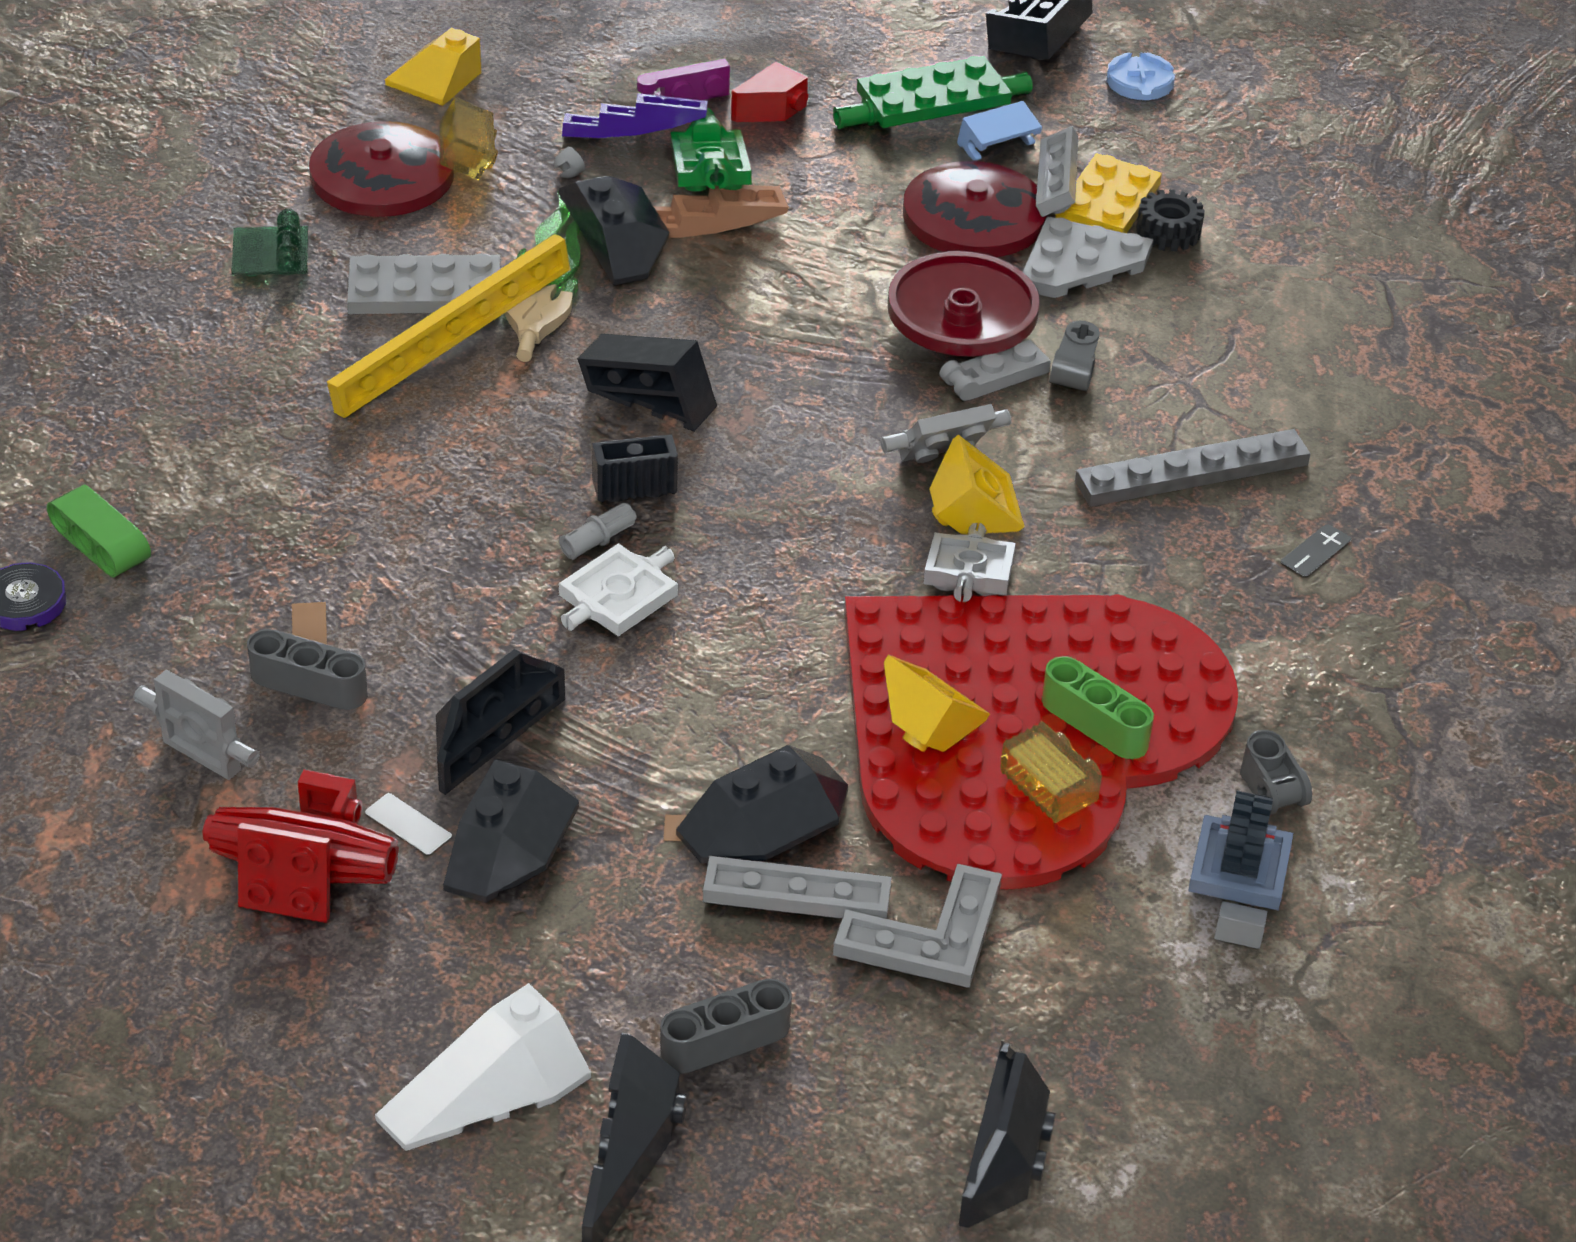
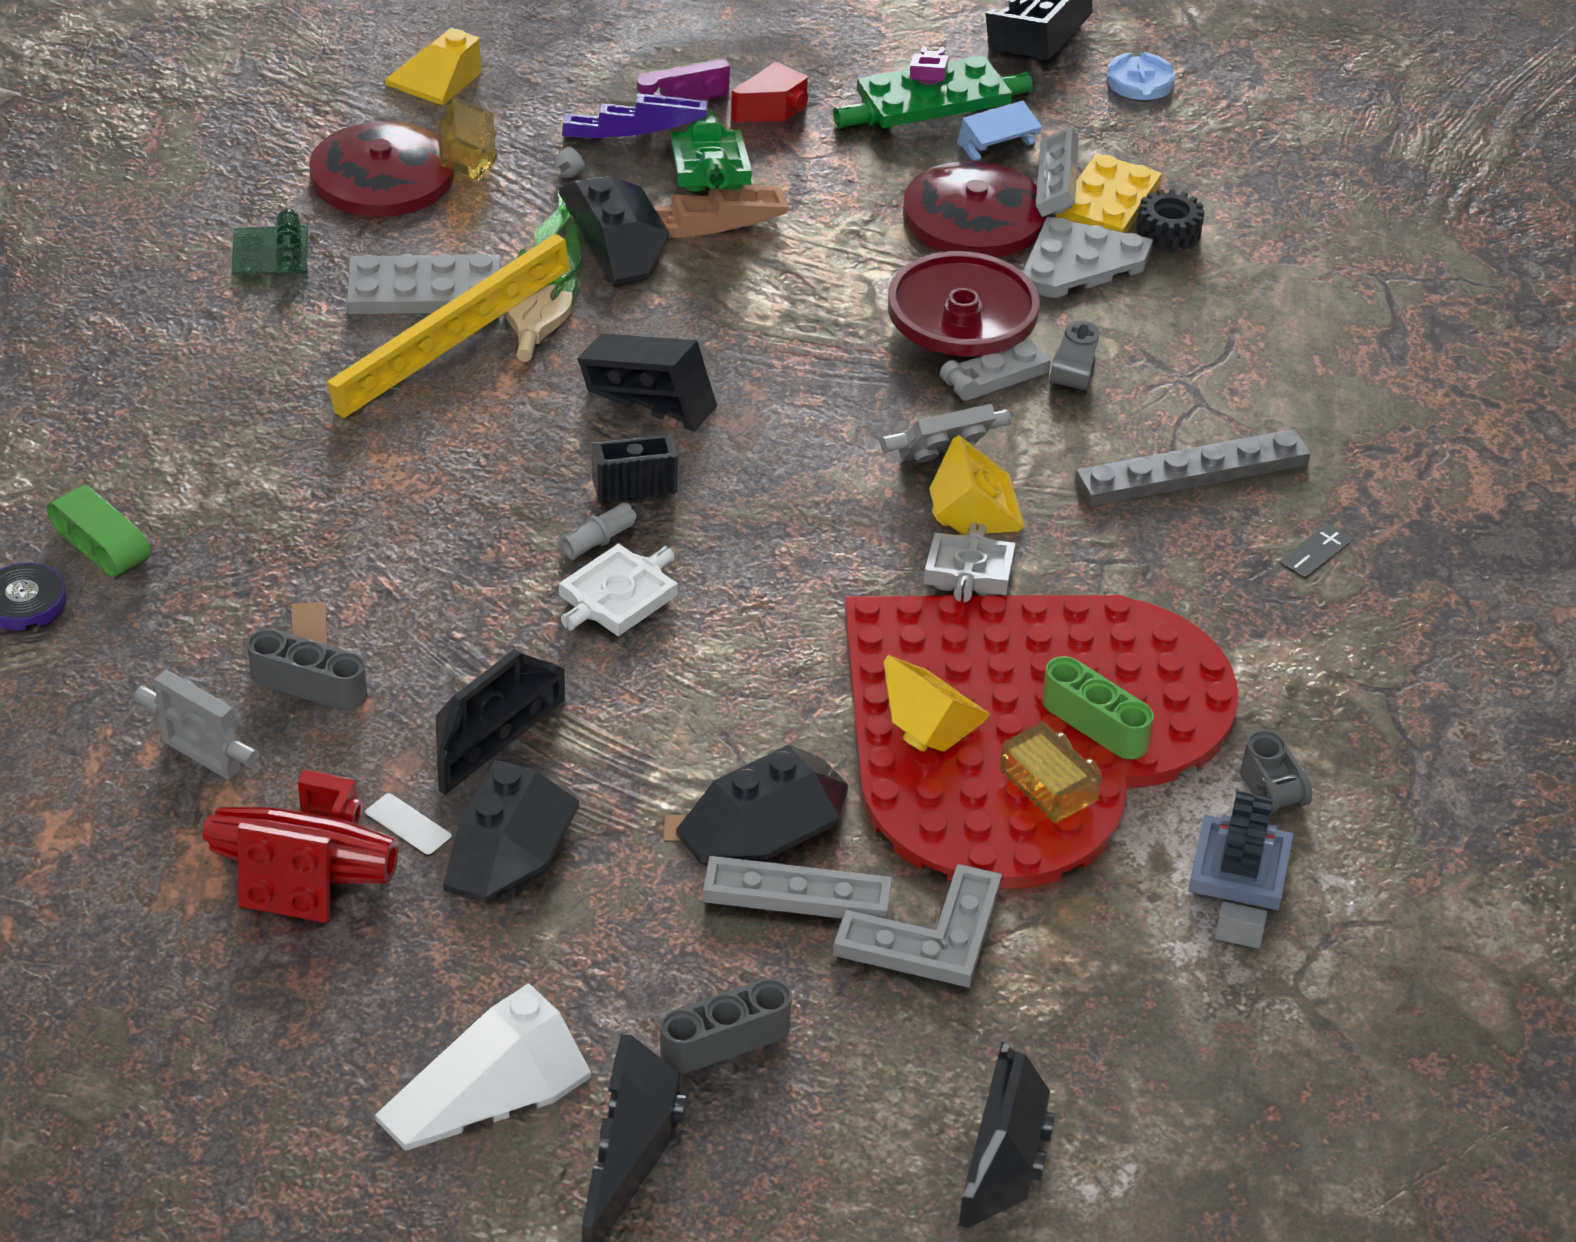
(929, 66): none -> magenta plate

